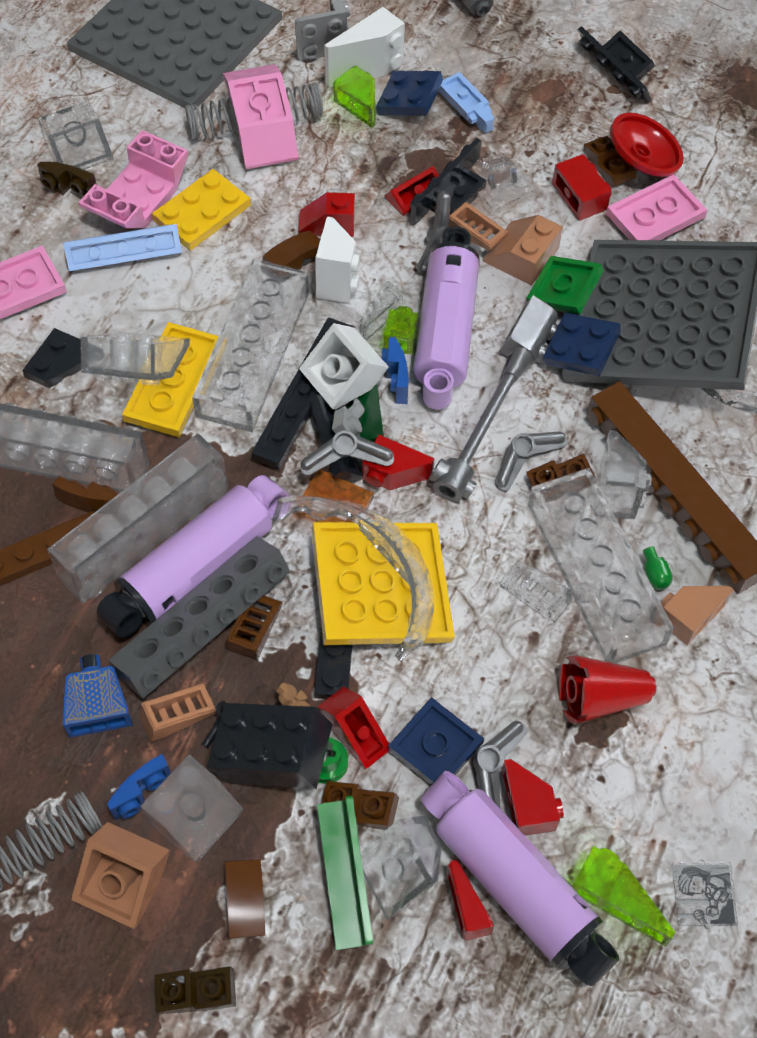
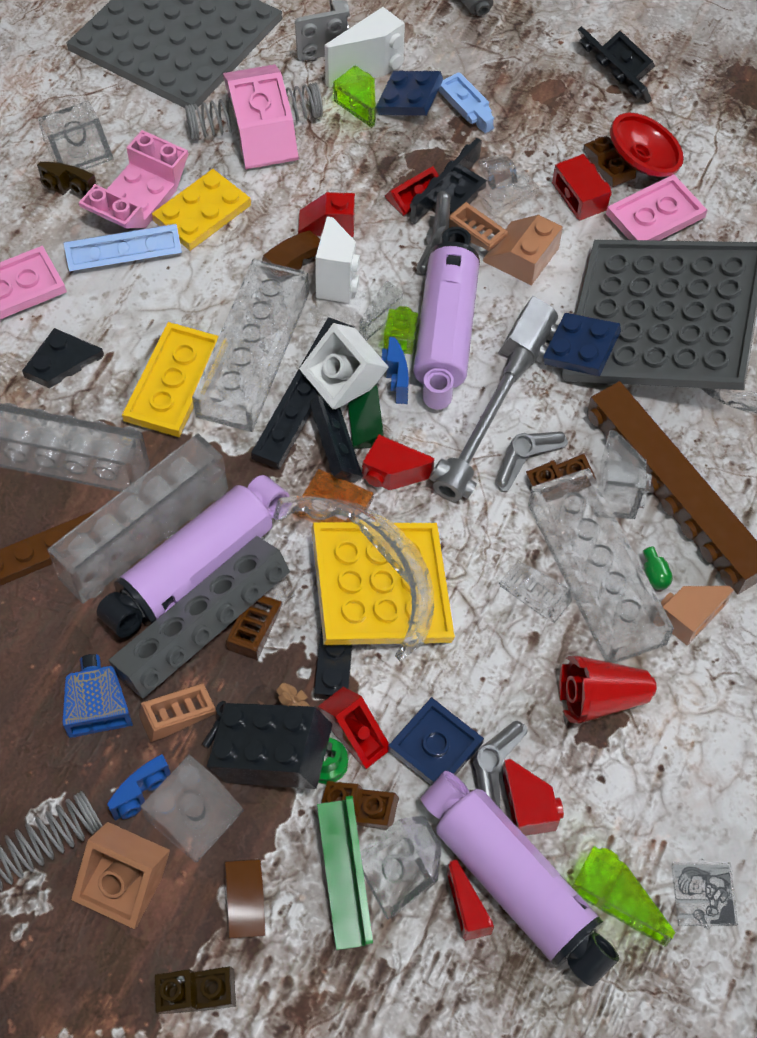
(76, 496): reddish brown slope -> none
(132, 356): clear slope -> none
(343, 445): flat silver piece -> none
(348, 418): light grey plate -> none
(566, 283): green plate -> none

